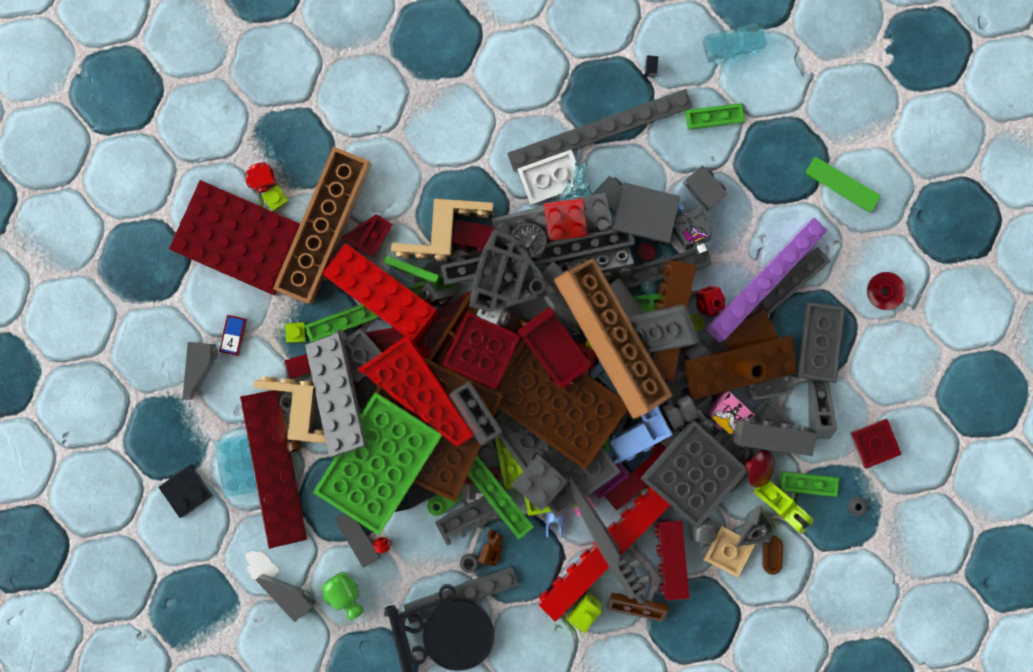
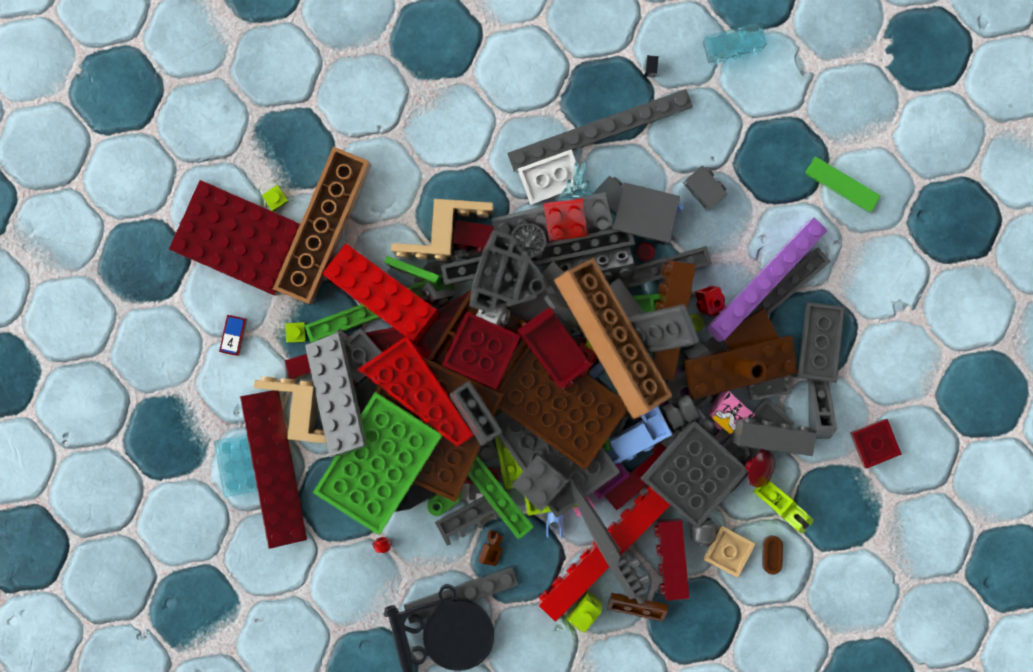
(185, 491): black plate -> none
(199, 361): dark grey slope -> none
(260, 177): red brick -> none
(260, 565): white sticker -> none
(284, 397): dark grey plate -> none
(289, 597): dark grey slope -> none
(293, 446): reddish brown hinge -> none
(342, 594): bright green piece -> none
(357, 539): dark grey tile -> none
(369, 235): dark red wing -> none
(469, 569): dark grey plate -> none
(693, 230): dark grey torso -> none
(714, 116): bright green tile -> none
(757, 528): dark grey slope -> none
(809, 483): bright green tile -> none
(851, 506): dark grey plate -> none
(895, 290): dark red dish -> none

